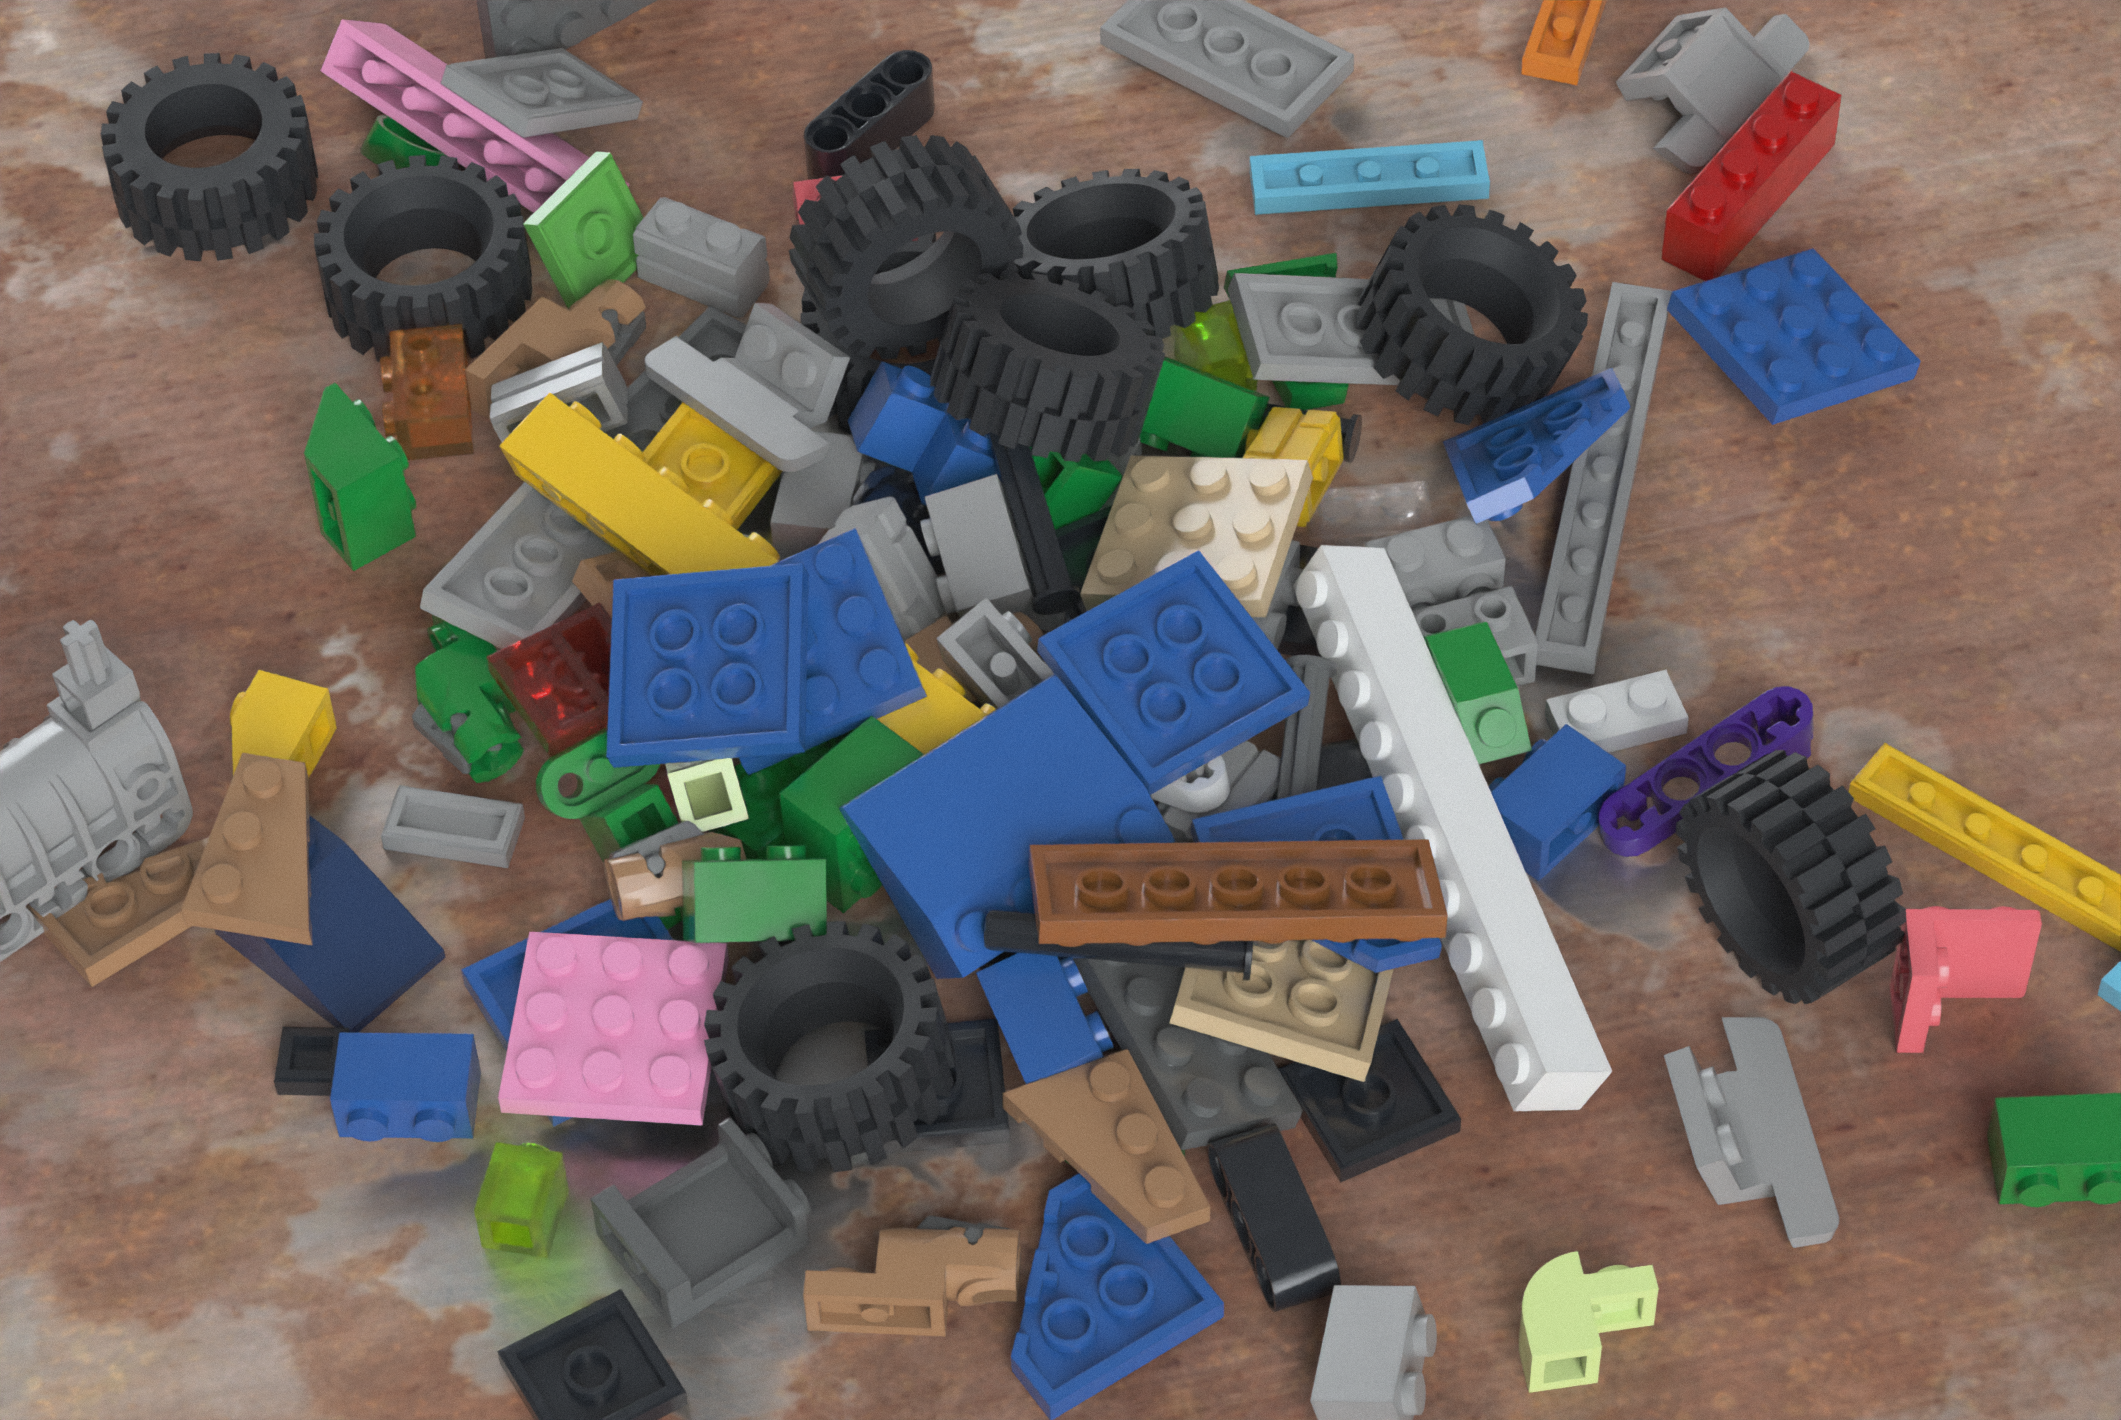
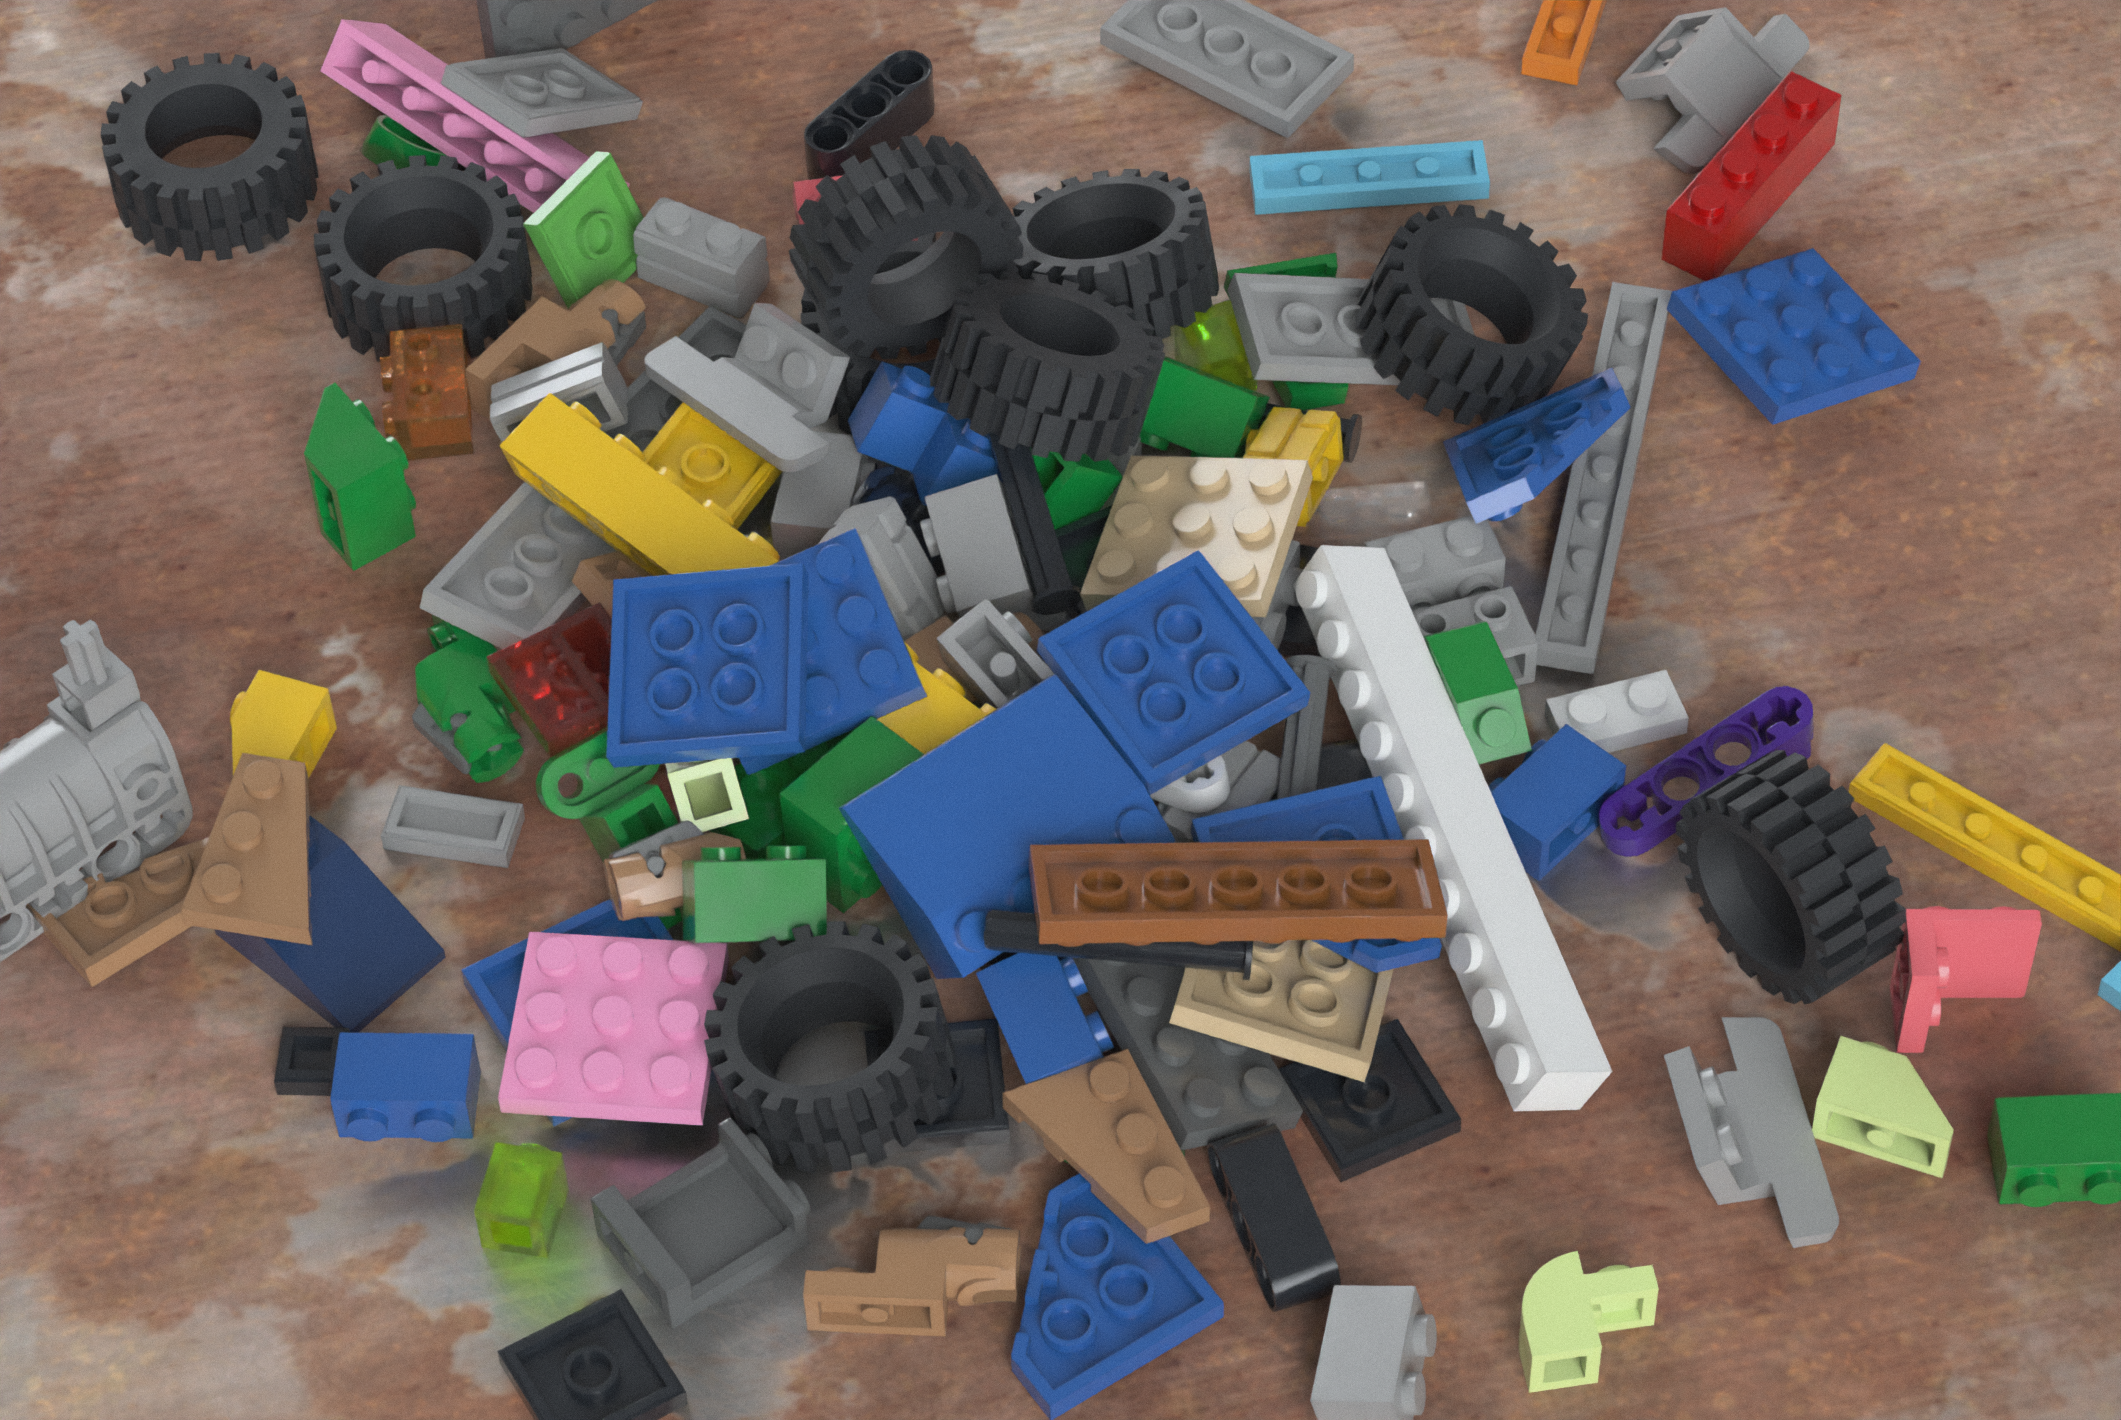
(1881, 1109): none -> yellowish green slope

